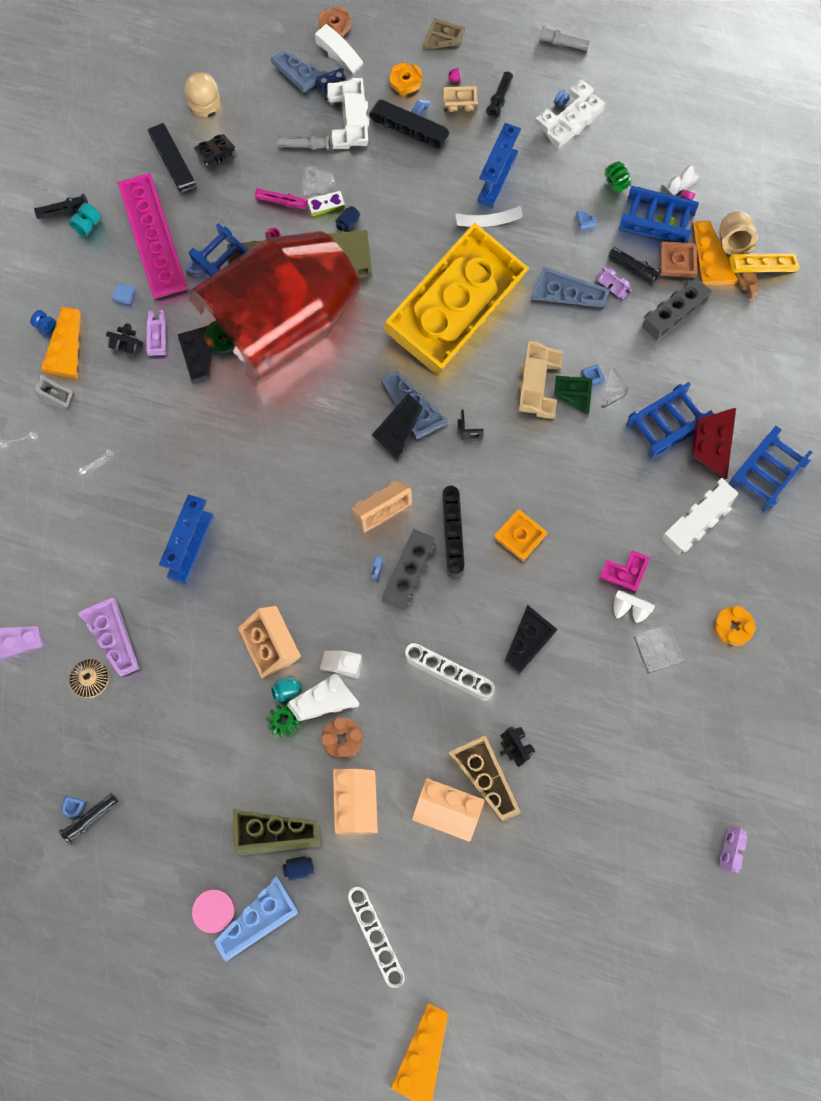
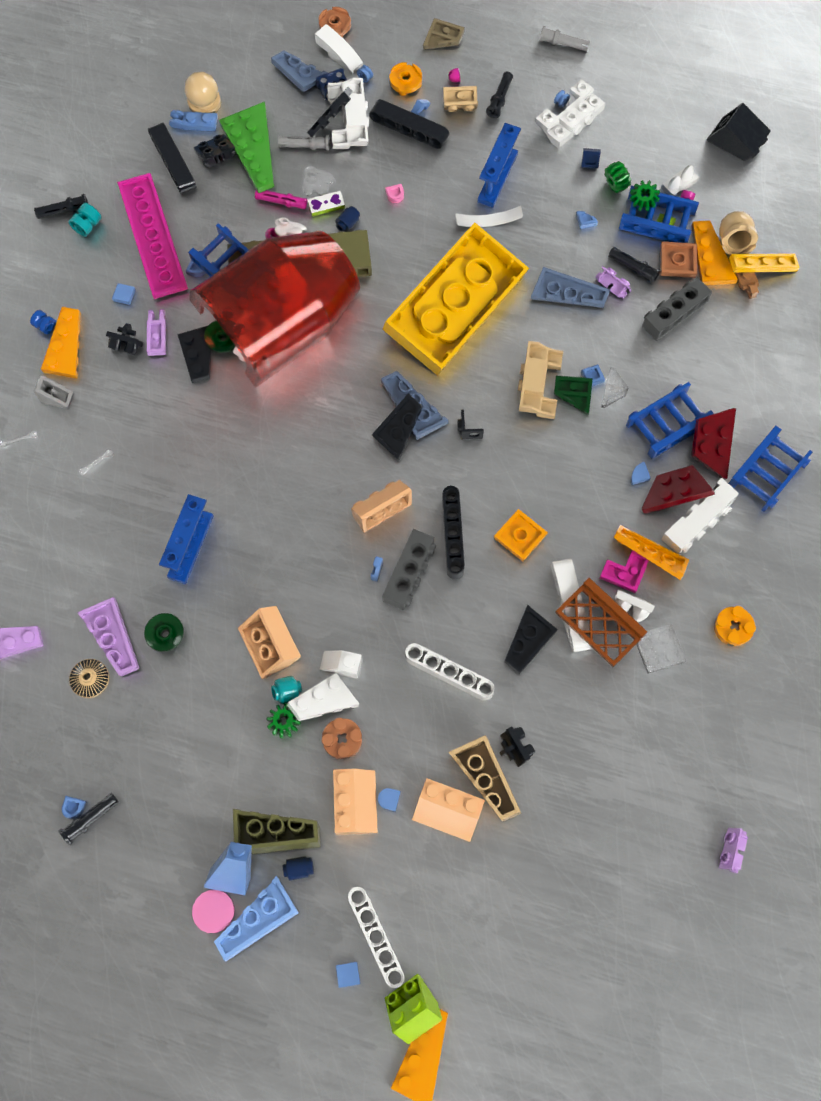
(160, 624): none -> dark green dish
(193, 120): none -> medium blue hinge
(231, 870): none -> medium blue slope
(250, 136): none -> bright green wing
(285, 227): none -> white plate
(332, 111): none -> black wing
(348, 974): none -> medium blue tile
(365, 73): none -> medium blue bush
(389, 799): none -> medium blue tile
(395, 193): none -> bright pink tile
(412, 1009): none -> lime slope
(566, 586): none -> white beam
(590, 158): none -> dark blue tile
(615, 613): none -> dark orange fence
(640, 474): none -> medium blue tile
(644, 201): none -> green gear
(657, 554): none -> light orange wing
(676, 488): none -> dark red wing
(740, 133): none -> black slope

